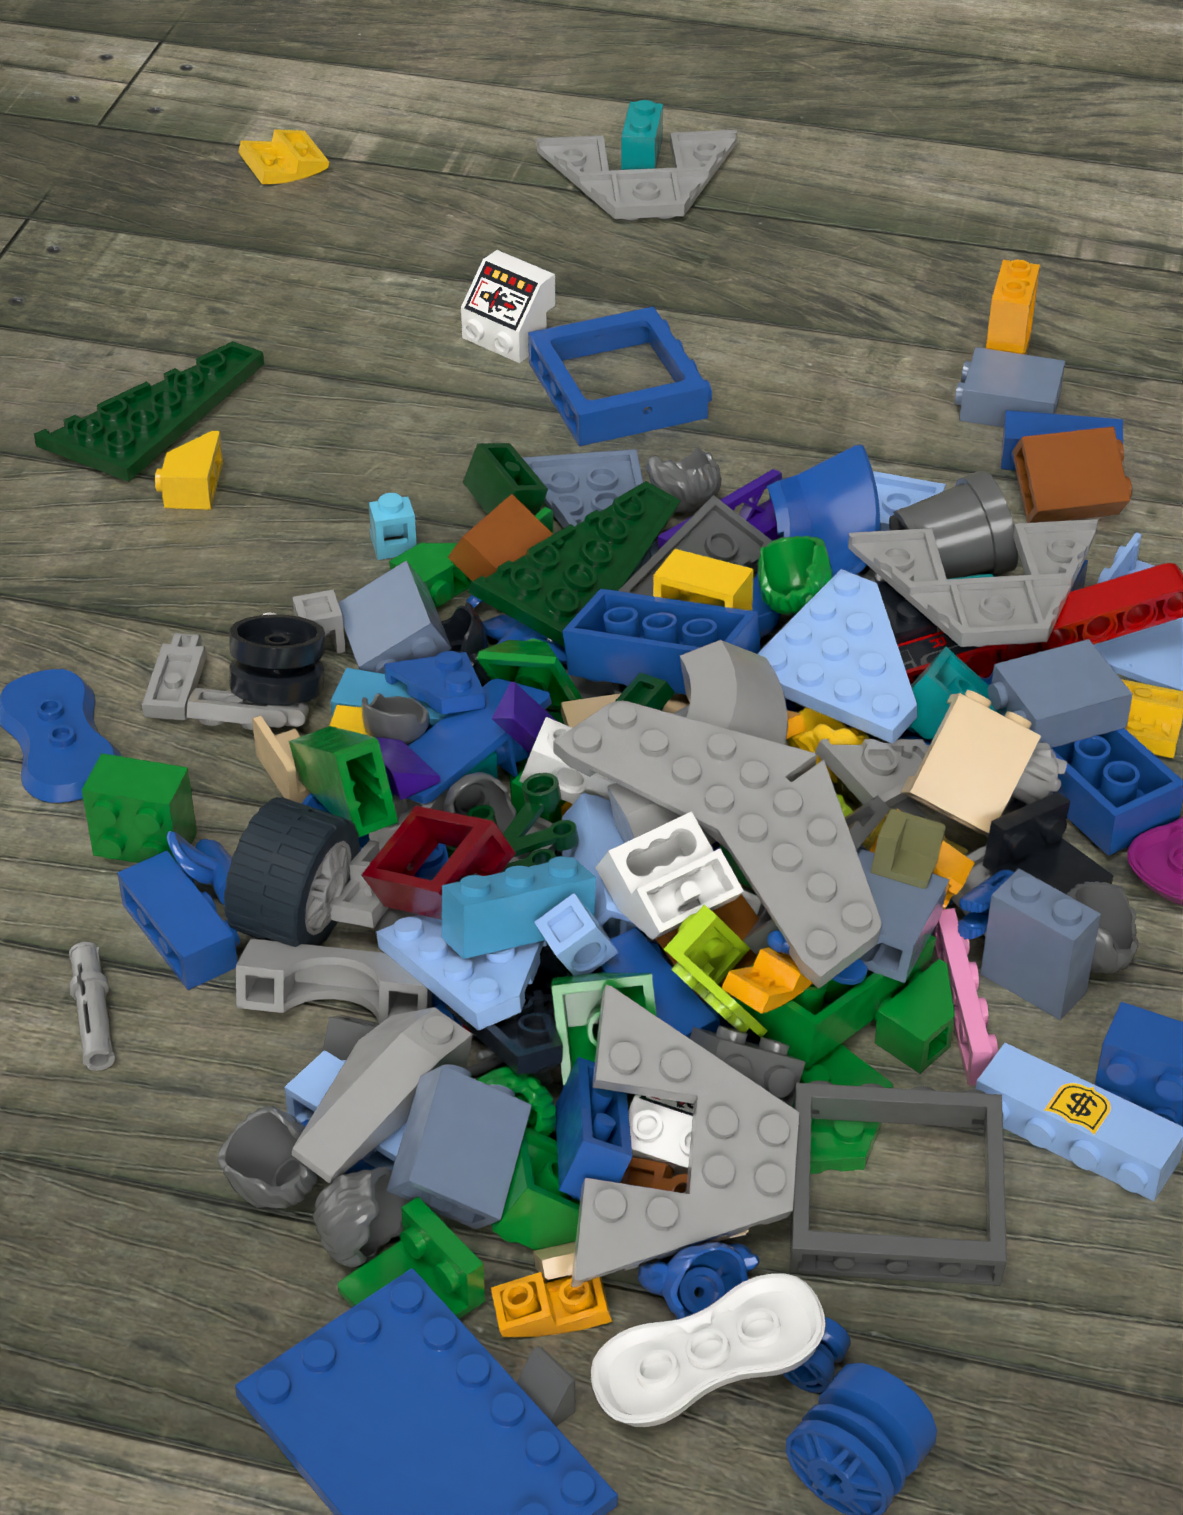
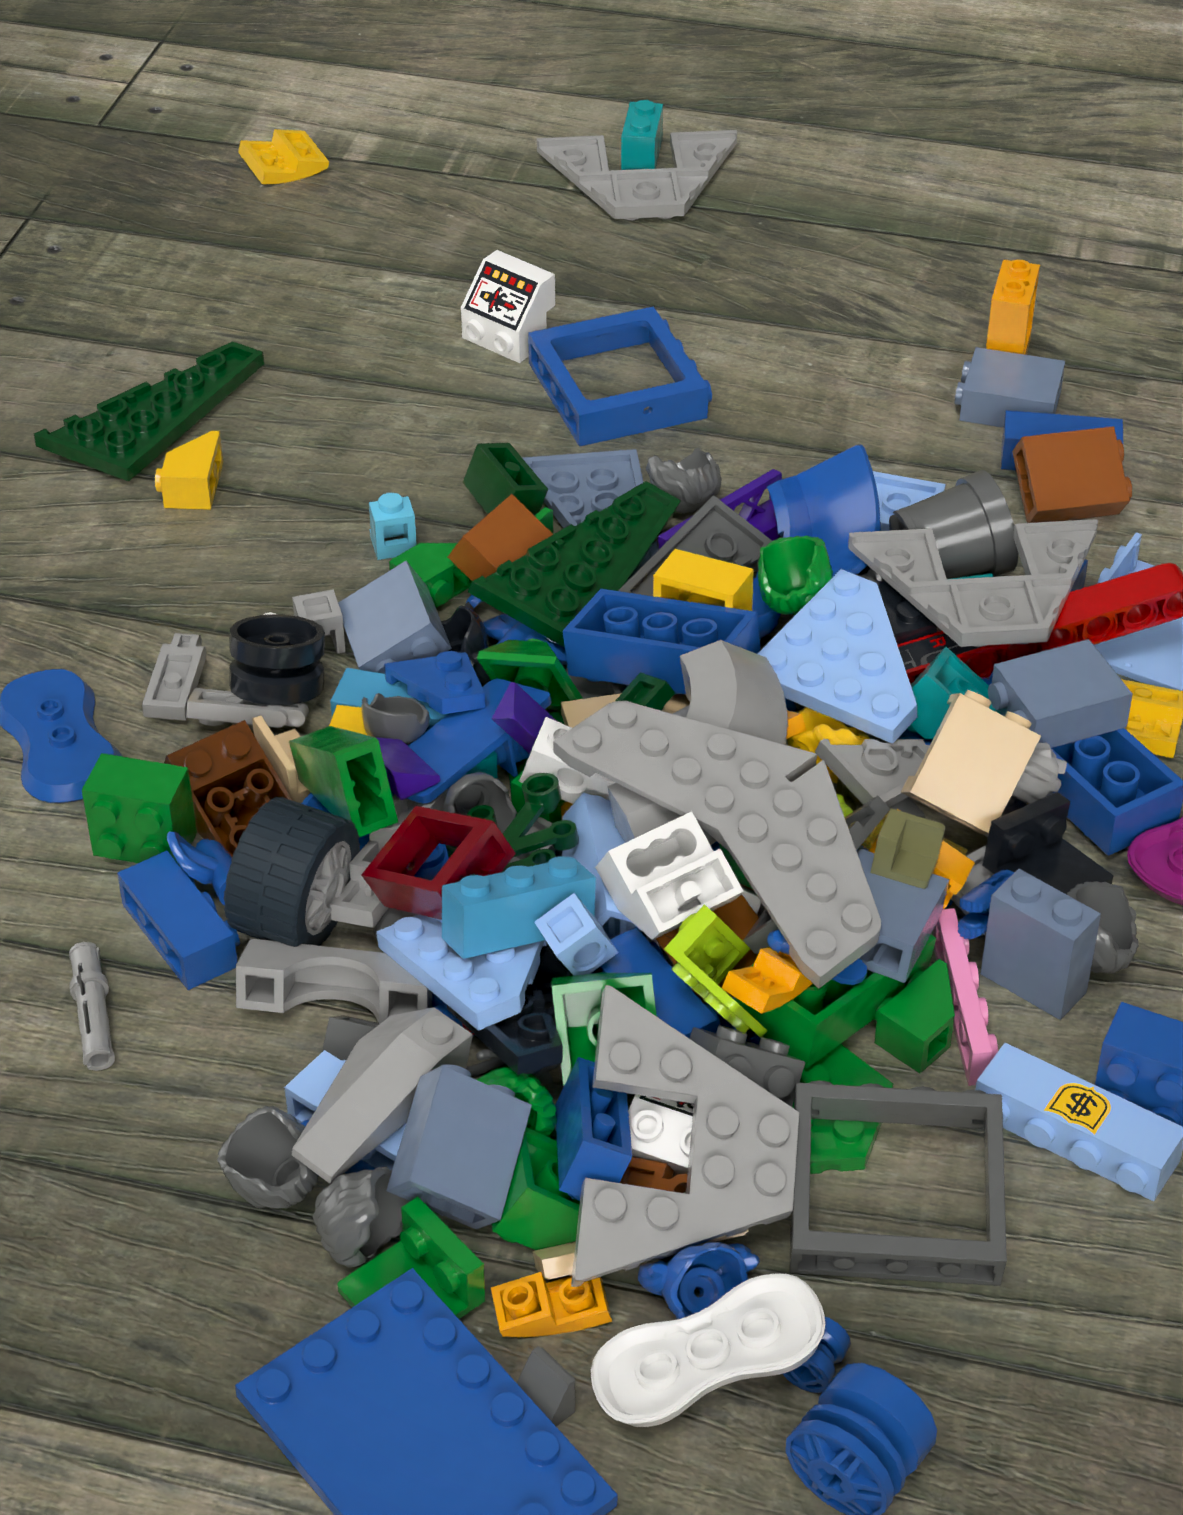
(228, 782): none -> reddish brown slope

